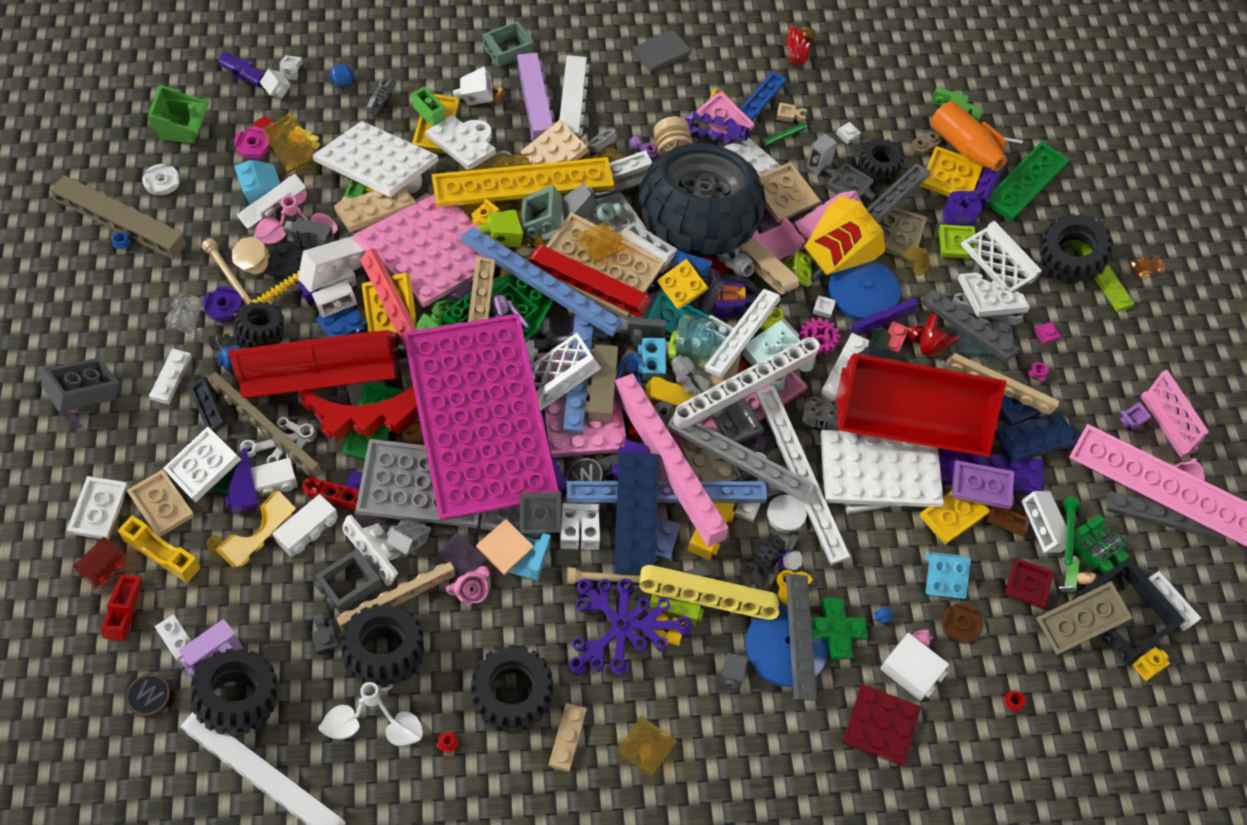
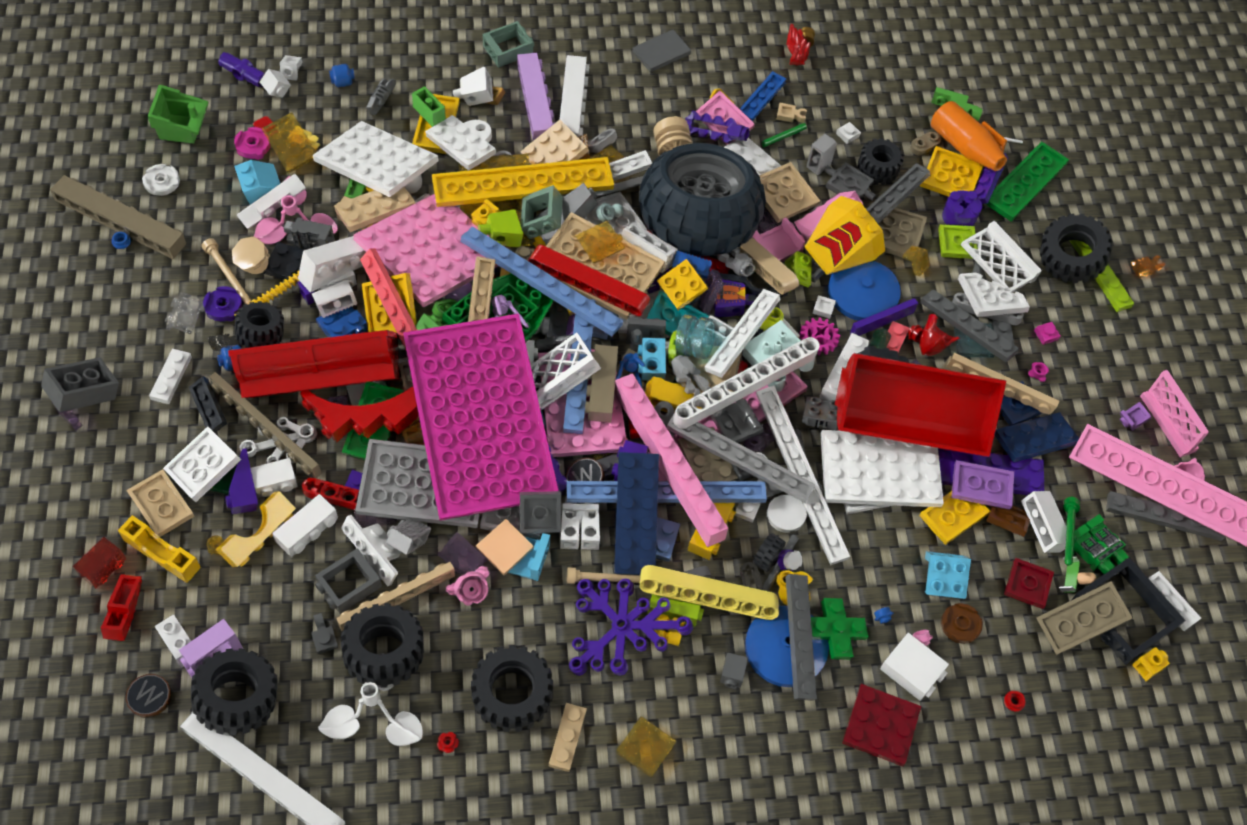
(97, 508): white plate -> none
(636, 143): medium lavender plate -> none

